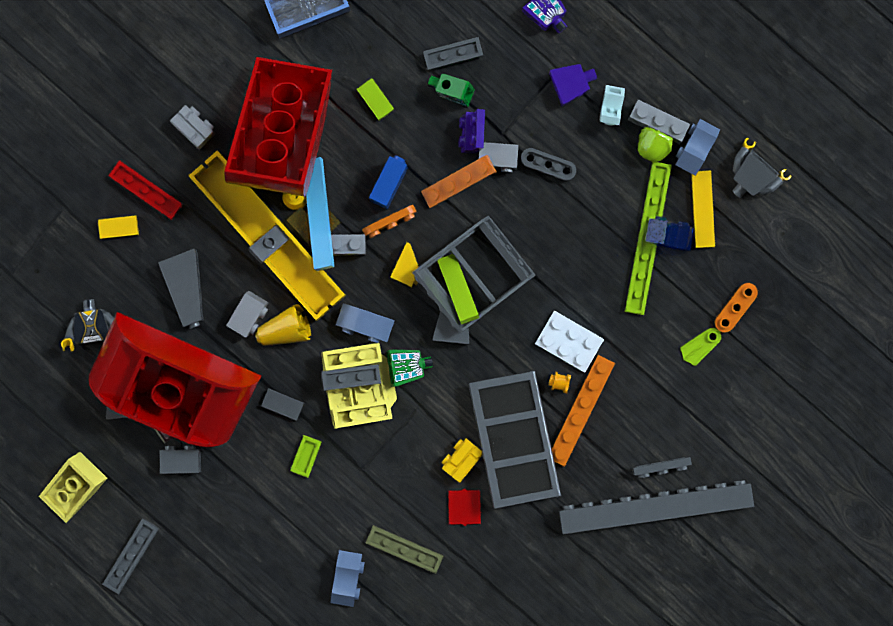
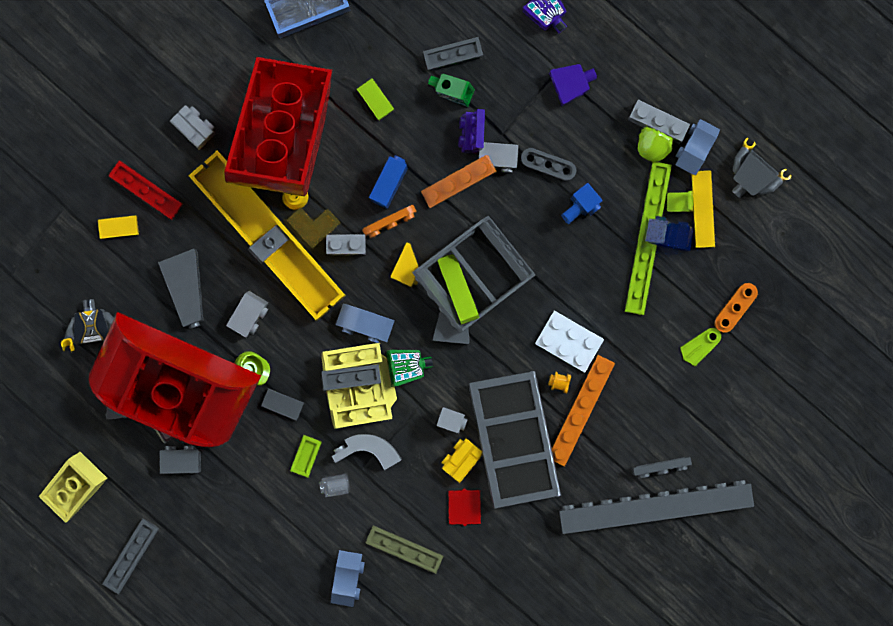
(254, 363): none -> lime hat
(285, 328): yellow cone -> none
(319, 219): medium azure tile -> none
(335, 485): none -> clear brick
(366, 442): none -> light grey arch
(451, 420): none -> light grey brick
(585, 202): none -> blue brick
(612, 105): light aqua brick -> none
(680, 202): none -> lime bracket

